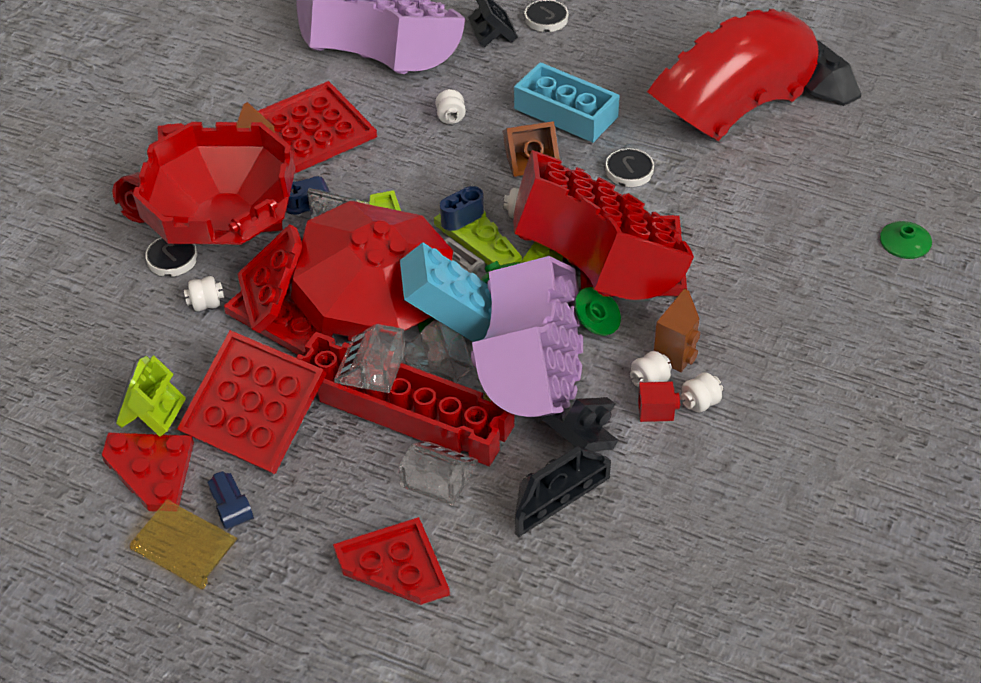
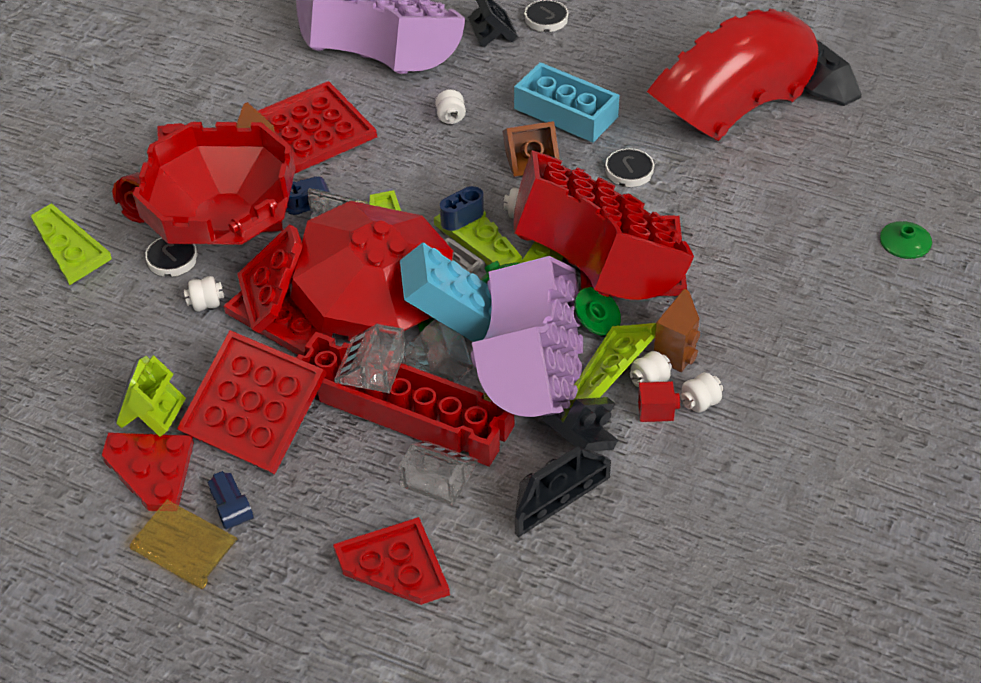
(69, 244): none -> lime wing
(612, 358): none -> lime wing

